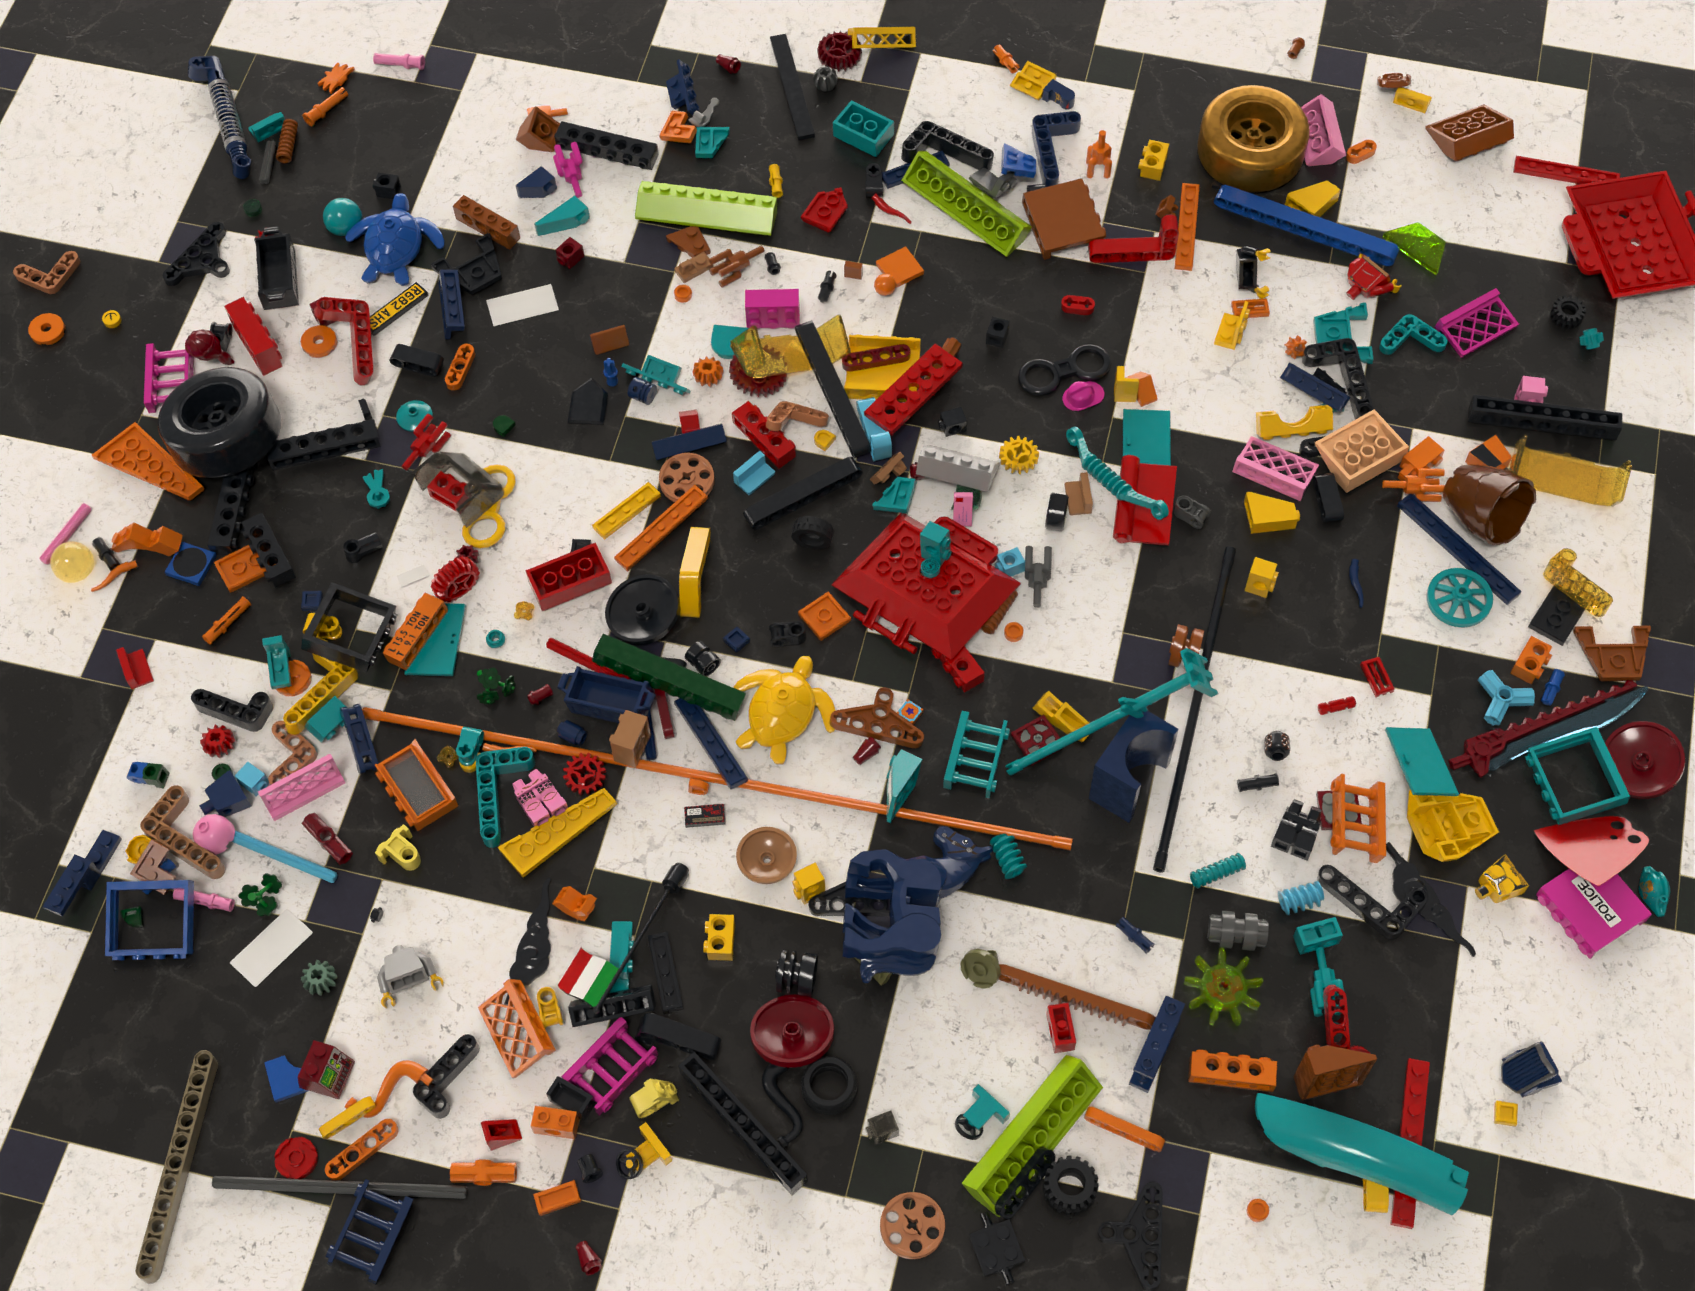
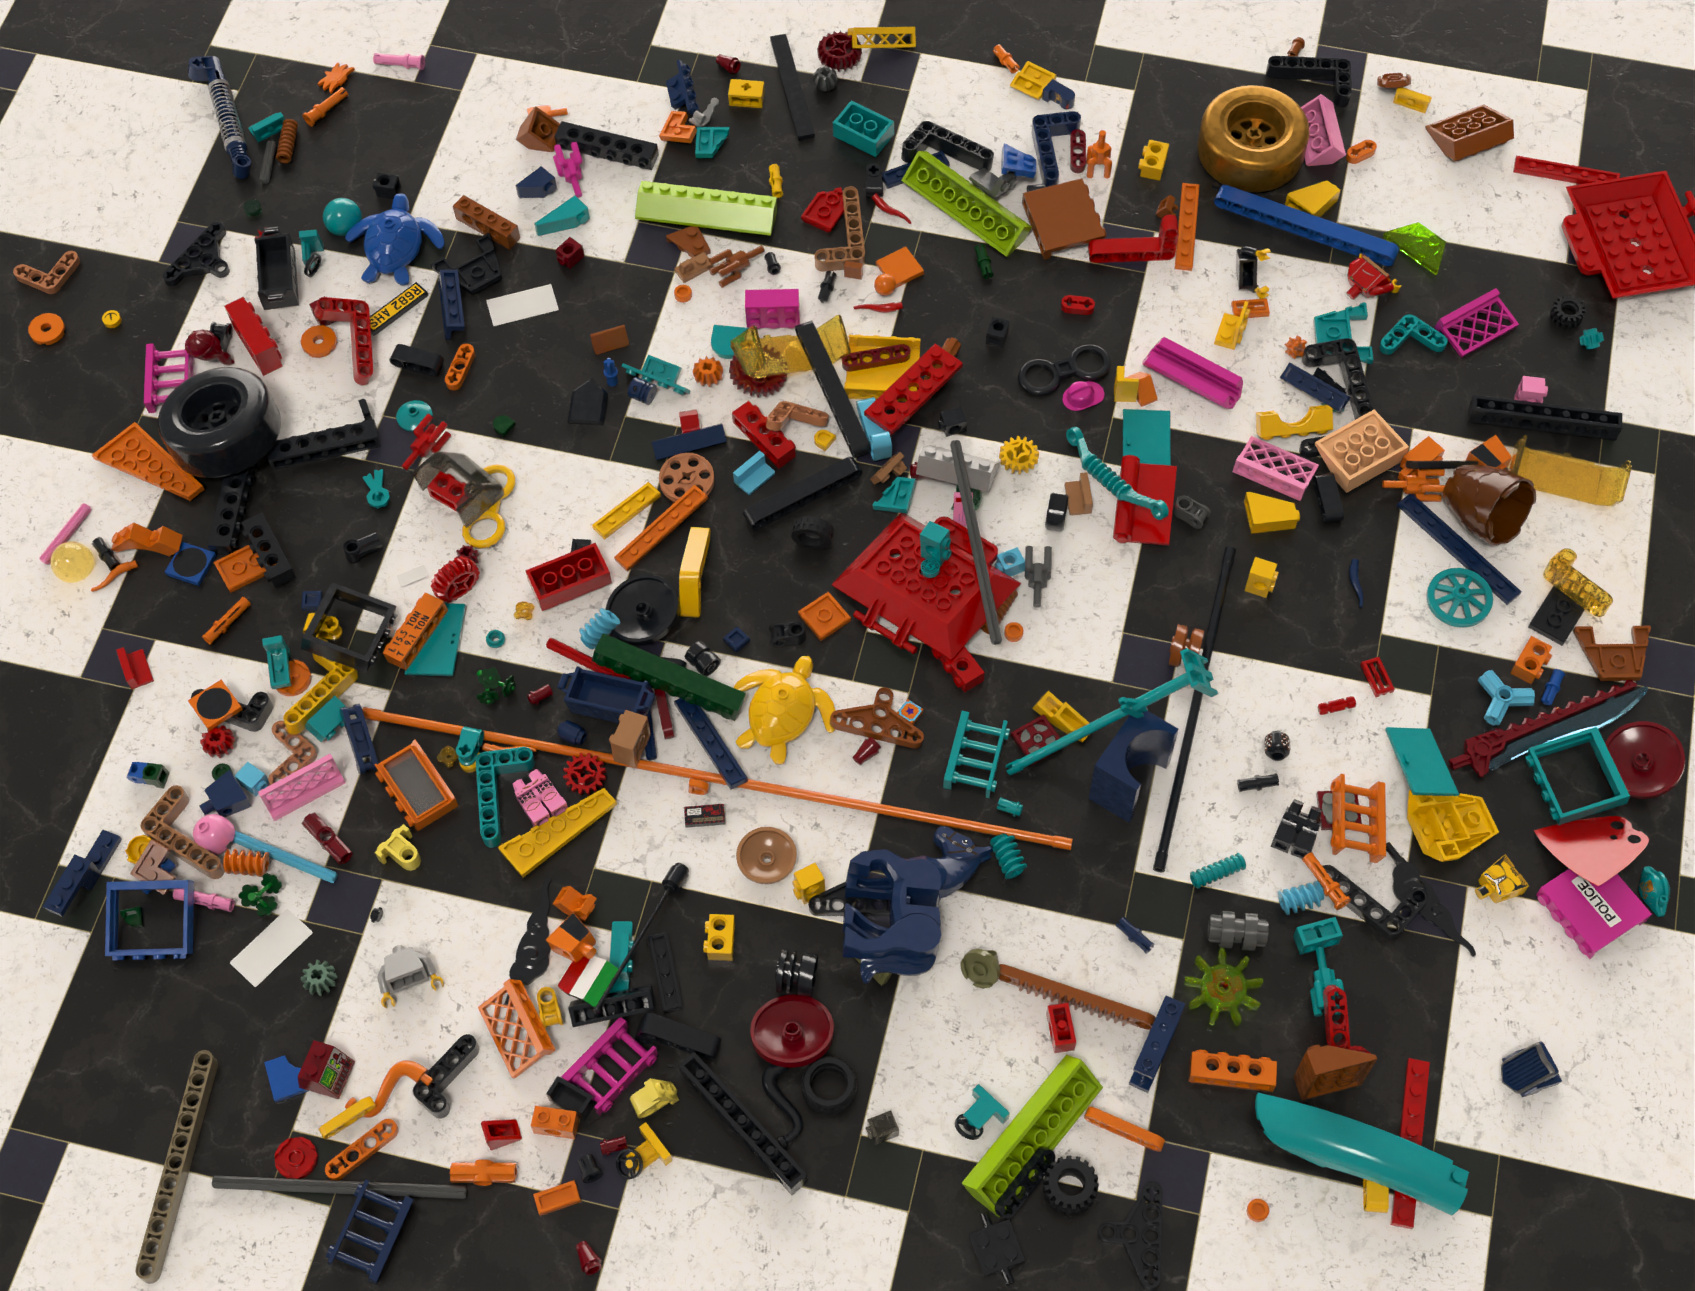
(215, 705): none -> tile
(246, 864): none -> orange piece
(311, 243): none -> teal piece
(572, 940): none -> orange torso
(602, 624): none -> medium azure piece
(613, 1145): none -> dark red pin
(746, 93): none -> yellow brick
(853, 235): none -> medium nougat beam
(885, 308): none -> red animal
(901, 781): teal slope -> none
(911, 1235): nougat wedge -> none
(976, 543): none -> dark grey axle
(983, 261): none -> dark green pin
(1010, 807): none -> teal pin
(1079, 145): none -> dark red beam
(1195, 372): none -> dark pink piece
(1315, 68): none -> black beam
(1330, 887): none -> orange pin
(1439, 464): none -> black tile
(1505, 1113): yellow tile -> none

